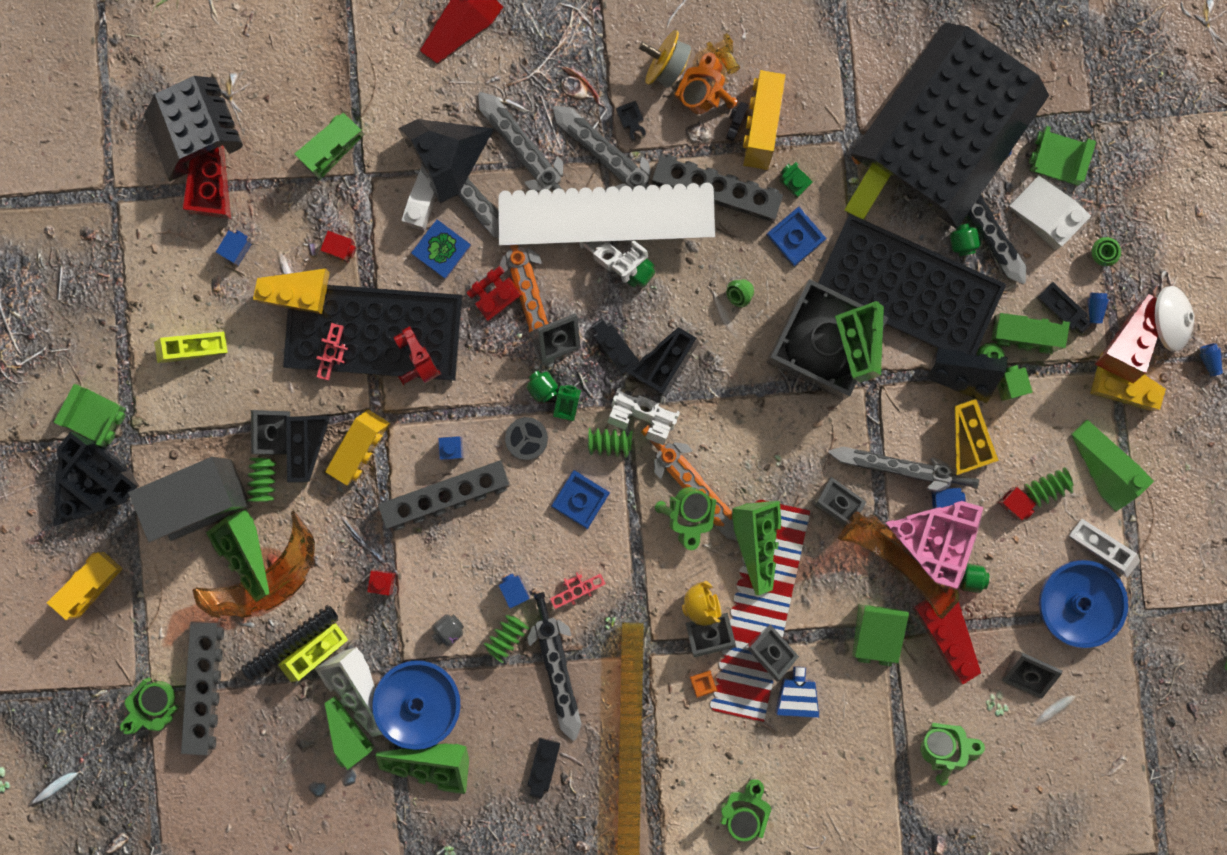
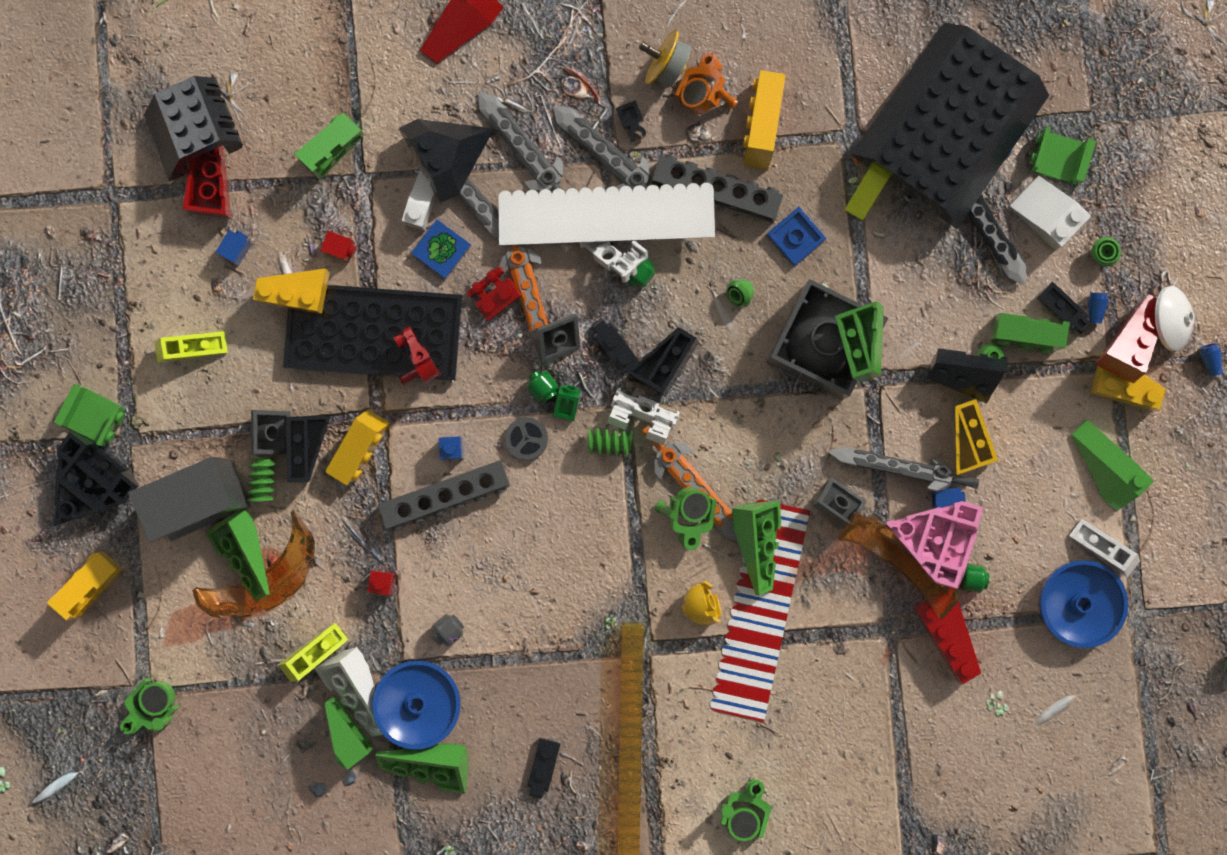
(191, 741): dark grey brick -> none
(289, 643): black piece -> none
(331, 358): coral piece -> none
(505, 637): bright green piece -> none
(514, 590): blue brick -> none
(556, 666): sword -> none
(569, 591): coral piece -> none
(580, 499): blue tile -> none
(703, 683): orange tile -> none
(712, 637): dark grey slope -> none
(725, 54): clear yellow piece -> none
(737, 116): black plate -> none
(772, 652): dark grey slope -> none
(795, 179): green bracket -> none
(798, 696): torso -> none
(879, 634): bright green slope -> none
(919, 288): black plate -> none
(940, 746): bright green piece -> none
(964, 240): green head -> none
(1014, 383): bright green brick -> none
(1017, 504): red brick -> none
(1030, 674): dark grey slope -> none
(1049, 487): bright green piece -> none

